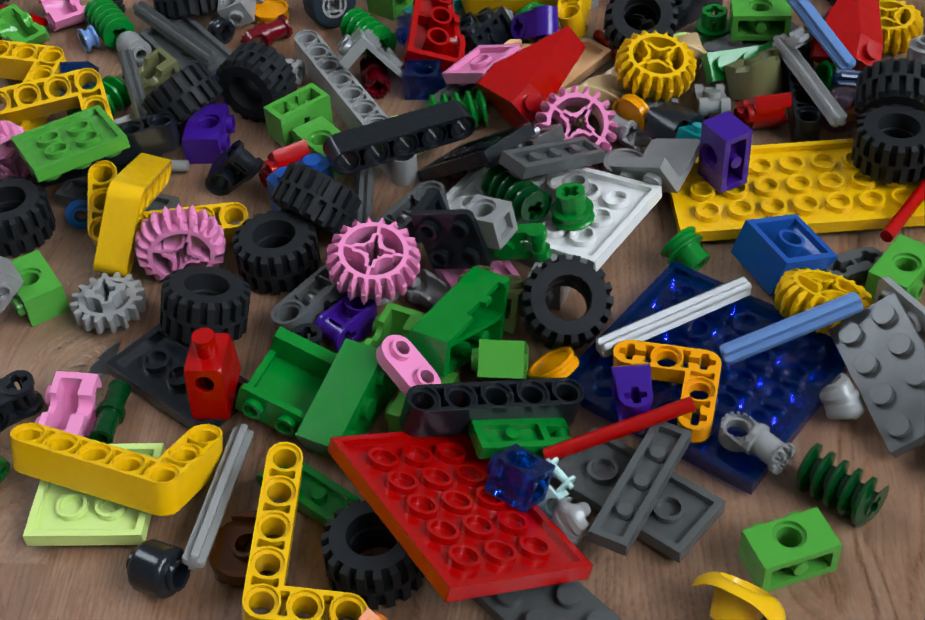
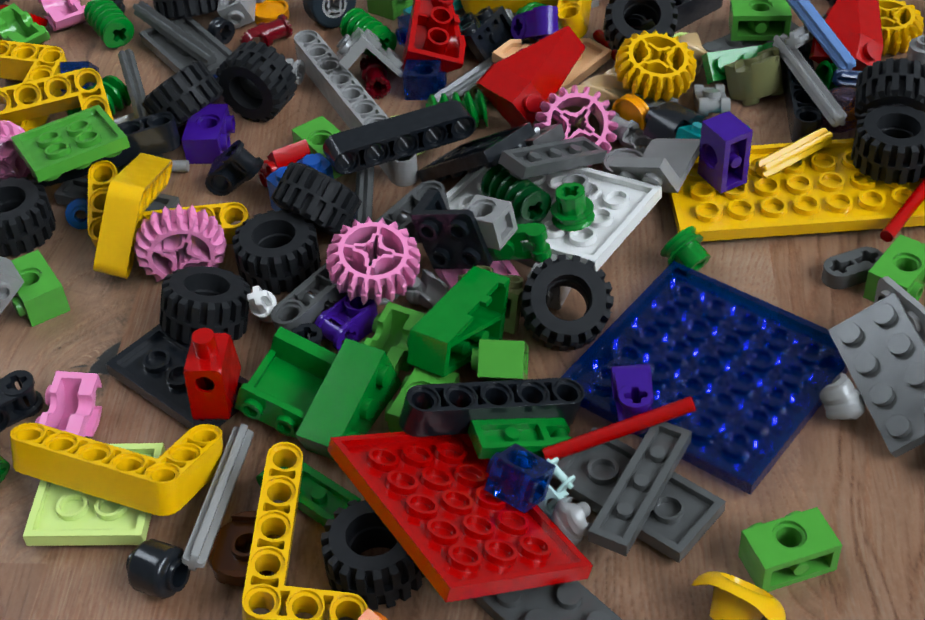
(88, 38): medium blue bush -> none
(108, 302): light grey gear -> none
(110, 411): dark green pin -> none
(136, 43): light grey brick -> none
(156, 69): olive cylinder -> none
(261, 303): none -> white axle
(296, 110): bright green brick -> none
(404, 363): bright pink plate -> none
(477, 62): bright pink plate -> none
(554, 364): light orange piece -> none
(675, 315): axle -> none
(691, 377): light orange beam -> none
(705, 24): green piece -> none
(757, 441): light grey connector -> none
(764, 110): red cylinder -> none
(777, 245): blue slope -> none
(791, 328): medium blue axle -> none
(793, 152): none -> yellow axle
(808, 288): yellow gear -> none
(839, 488): dark green piece -> none

